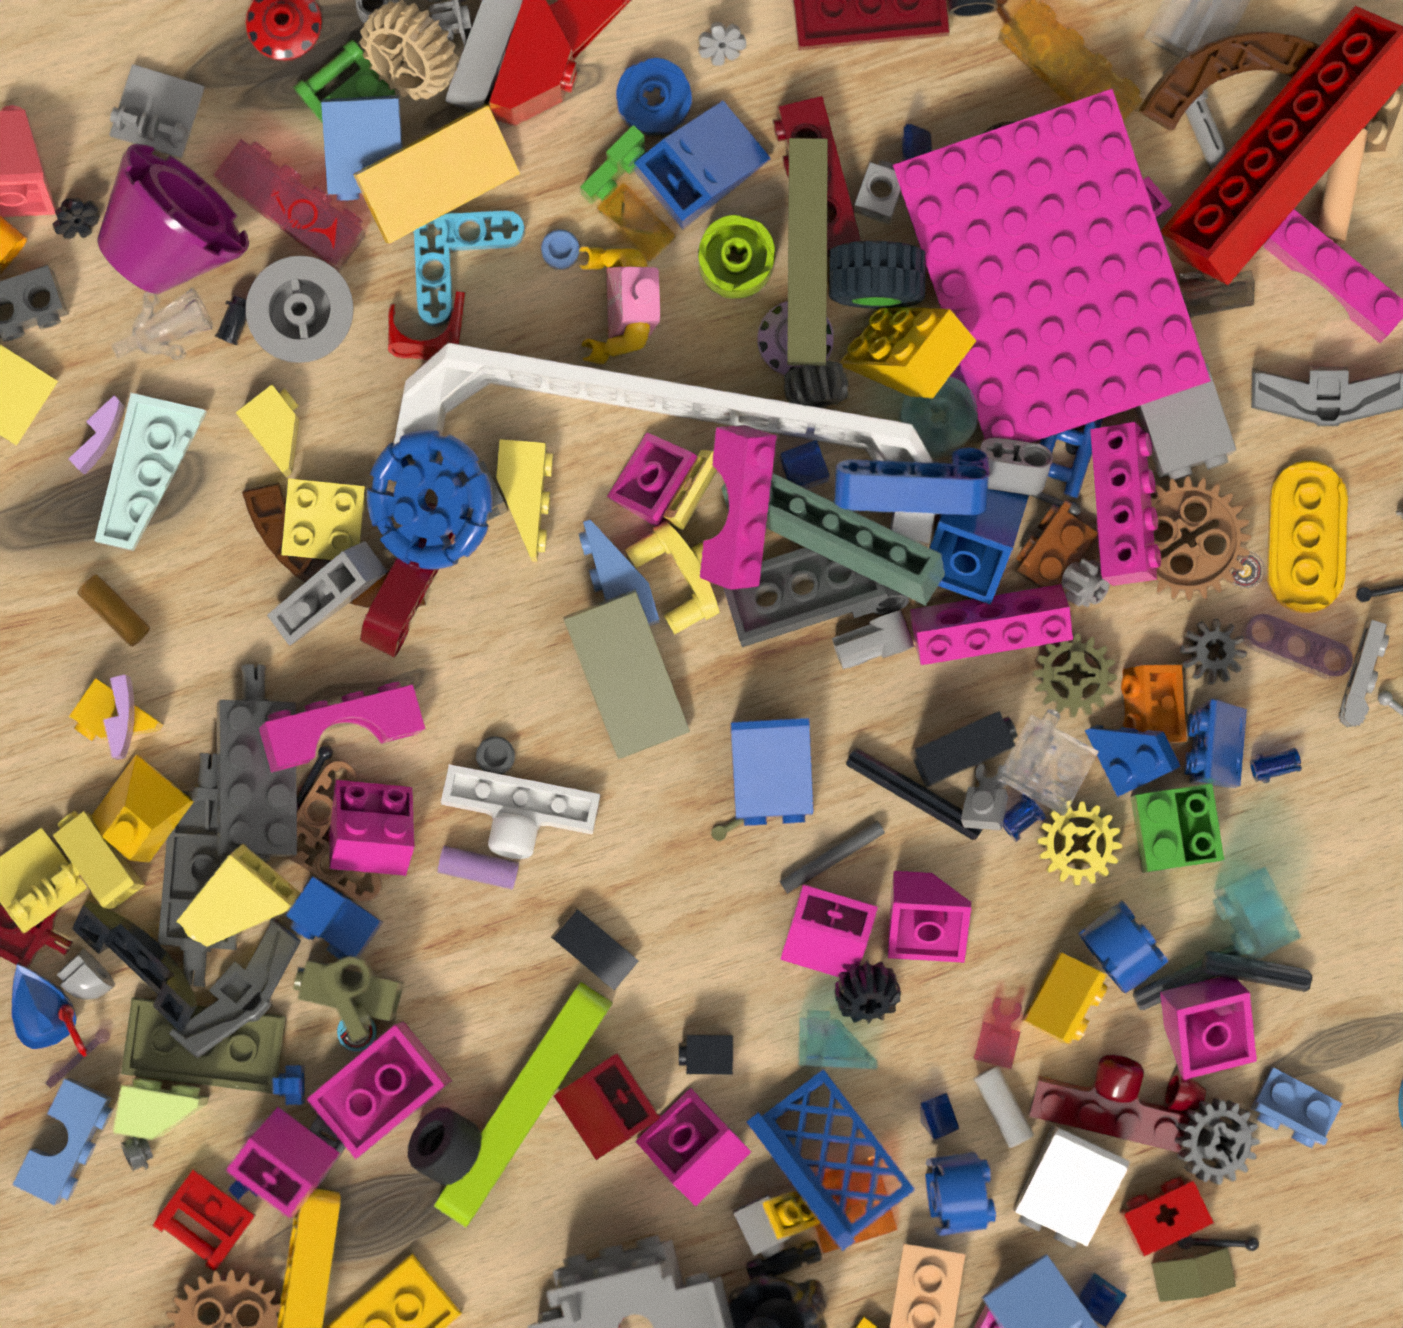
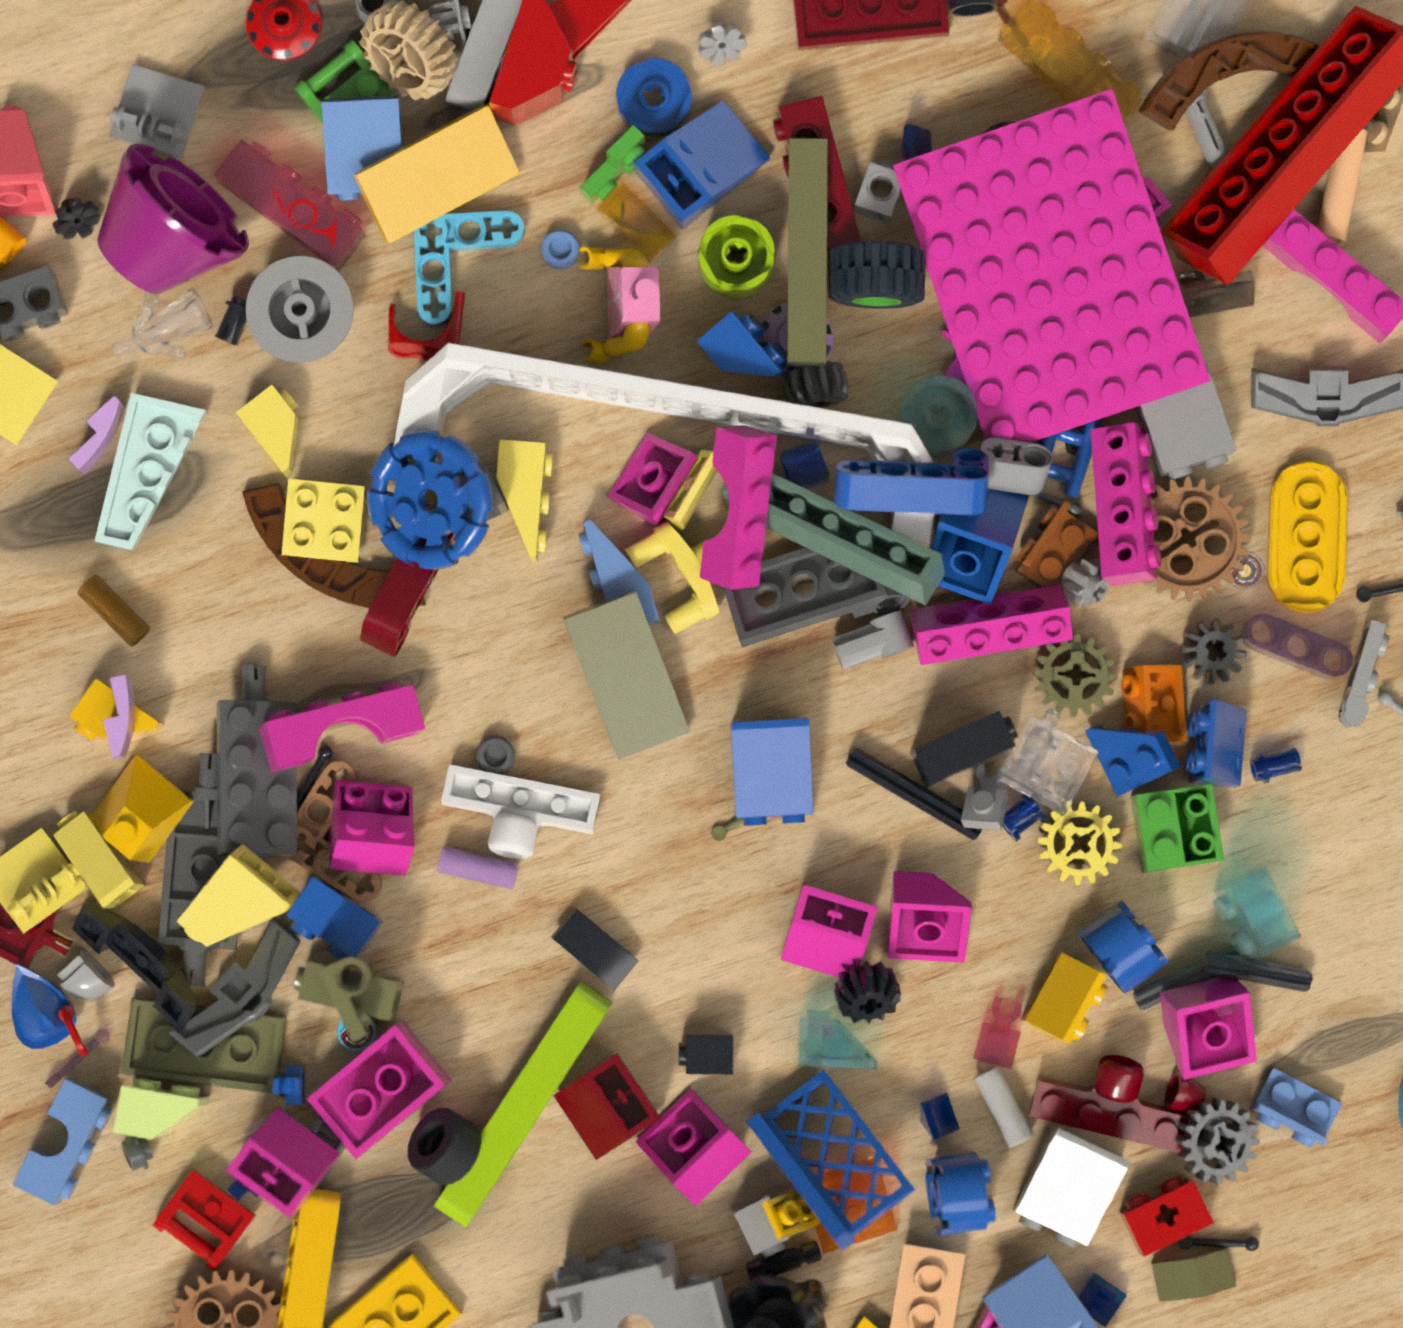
(327, 592): light grey slope -> none
(739, 347): none -> blue slope
(832, 857): dark grey bar -> none
(910, 349): yellow slope -> none

